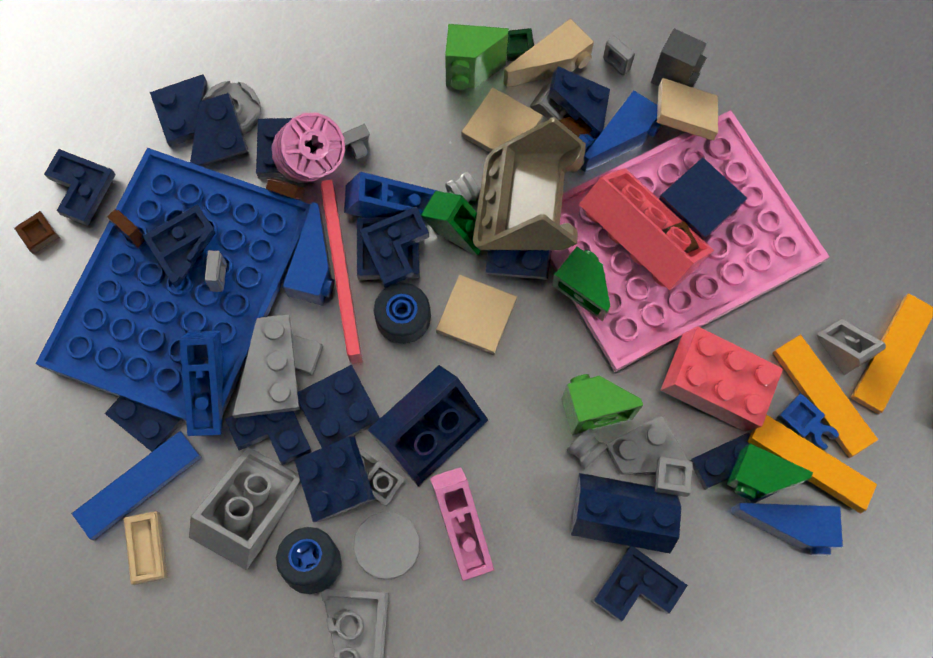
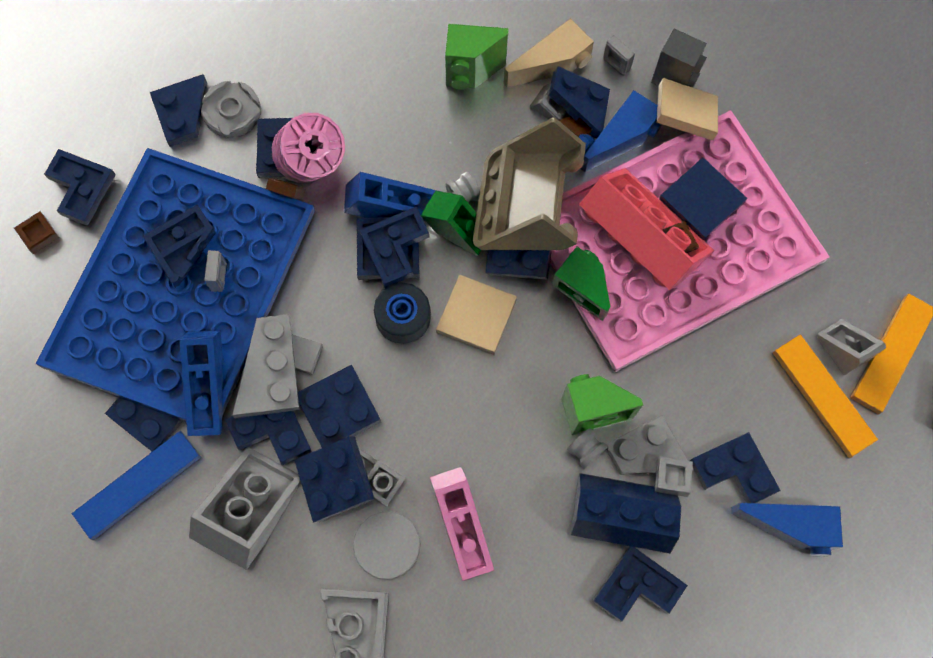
(126, 227): reddish brown tile -> none
(145, 548): tan tile -> none
(217, 132): dark blue wing -> none
(303, 549): black wheel -> none
(310, 271): blue slope -> none
(341, 272): coral tile -> none
(354, 139): light grey tile -> none
(428, 424): dark blue slope -> none
(499, 120): tan tile -> none
(518, 43): dark green tile -> none
(722, 379): coral brick -> none
(763, 473): green slope -> none
(805, 420): blue plate -> none
(827, 471): light orange tile -> none

